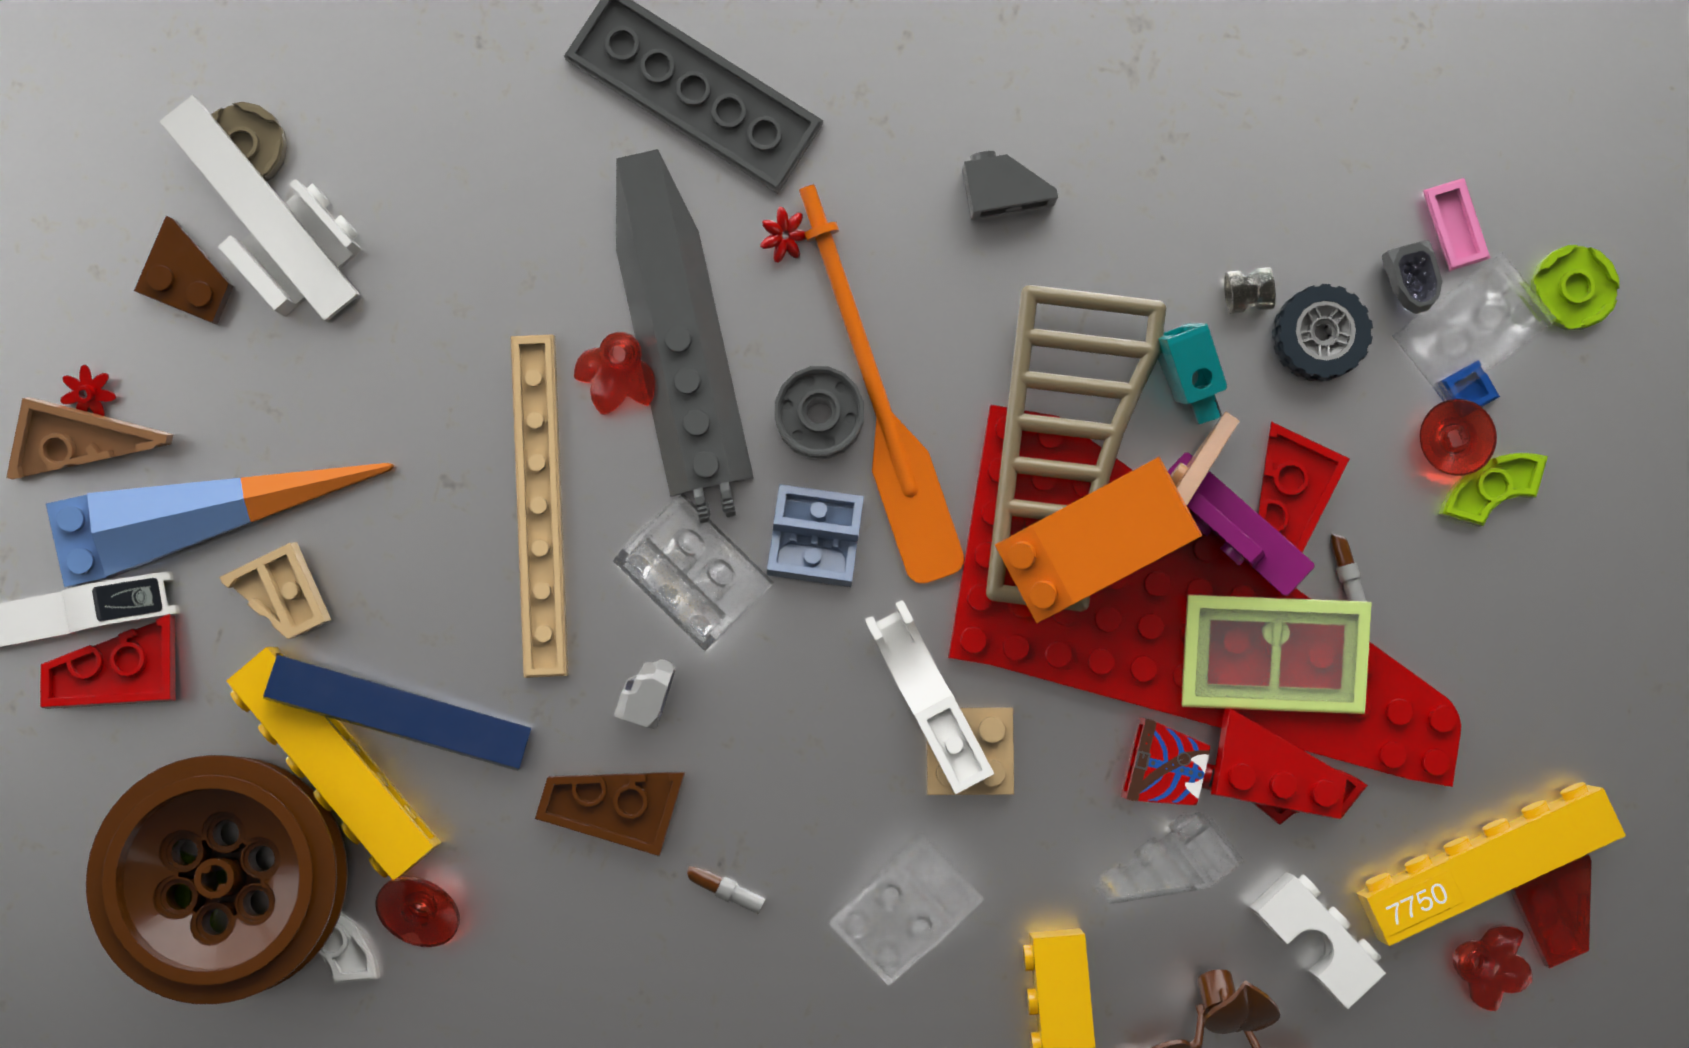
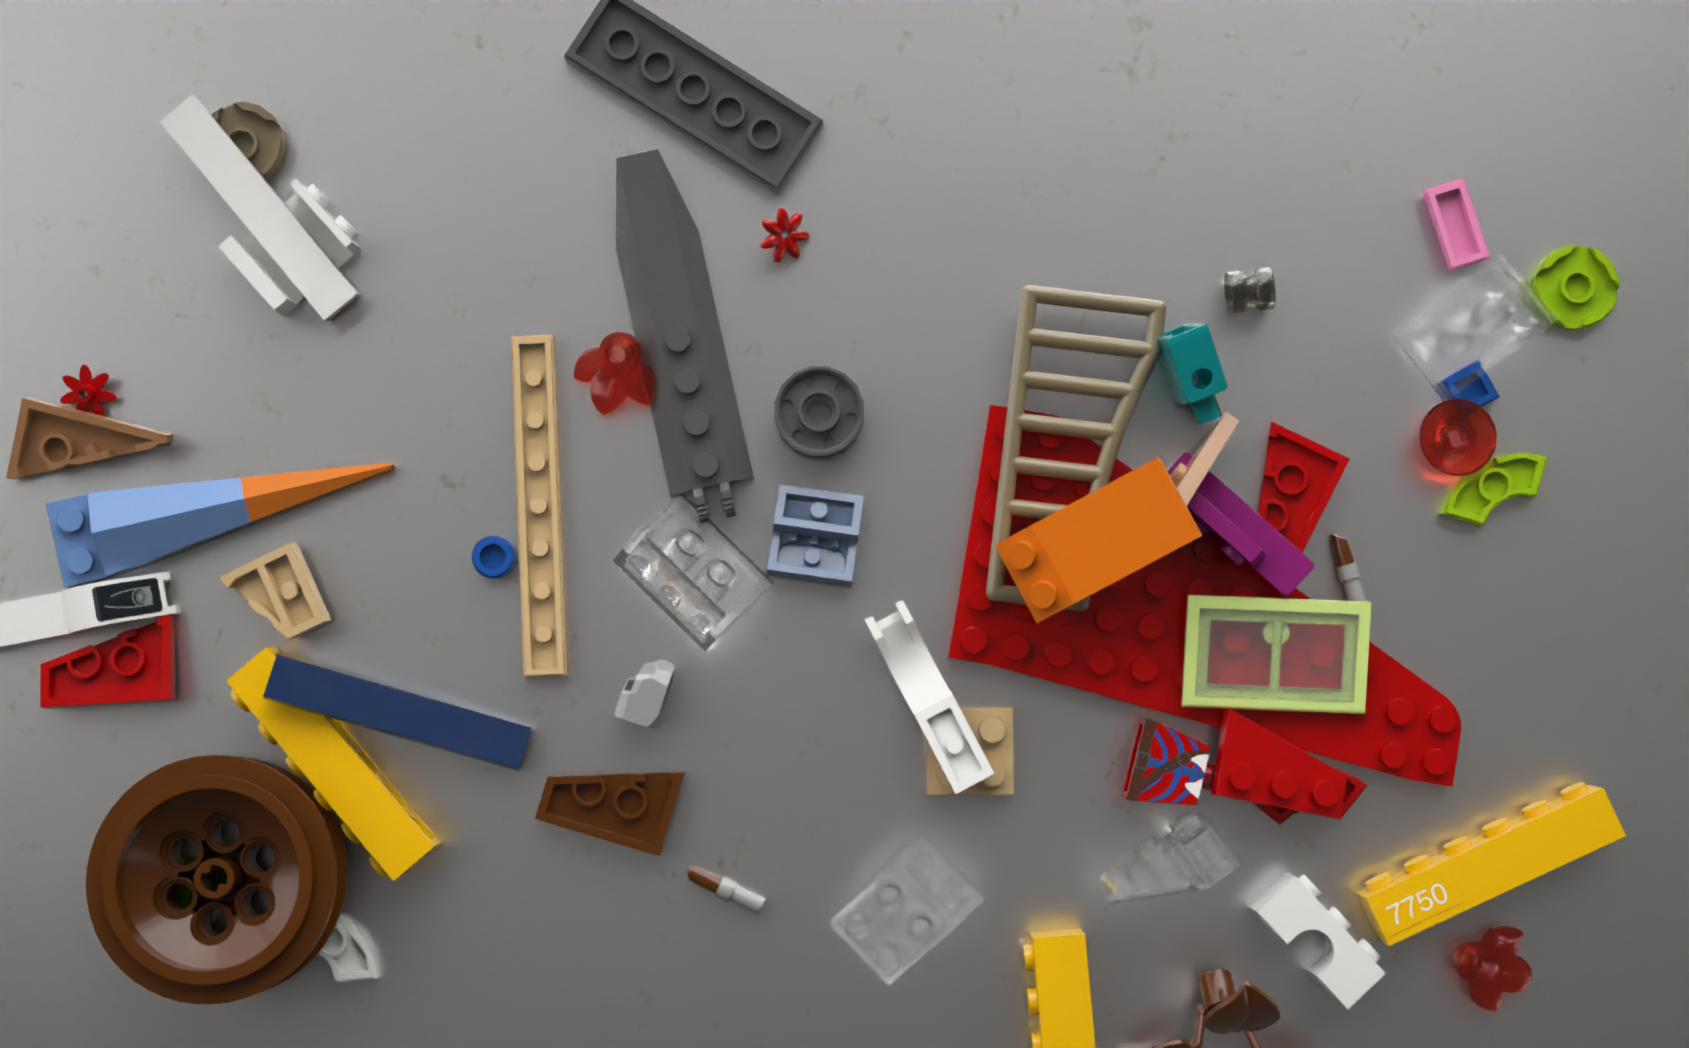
(183, 275): reddish brown wing -> none
(417, 911): clear red dish -> none
(494, 557): none -> blue tile
(899, 460): orange piece -> none
(1003, 186): dark grey slope -> none
(1344, 323): black wheel -> none
(1414, 275): rock -> none
(1558, 911): clear red wing -> none

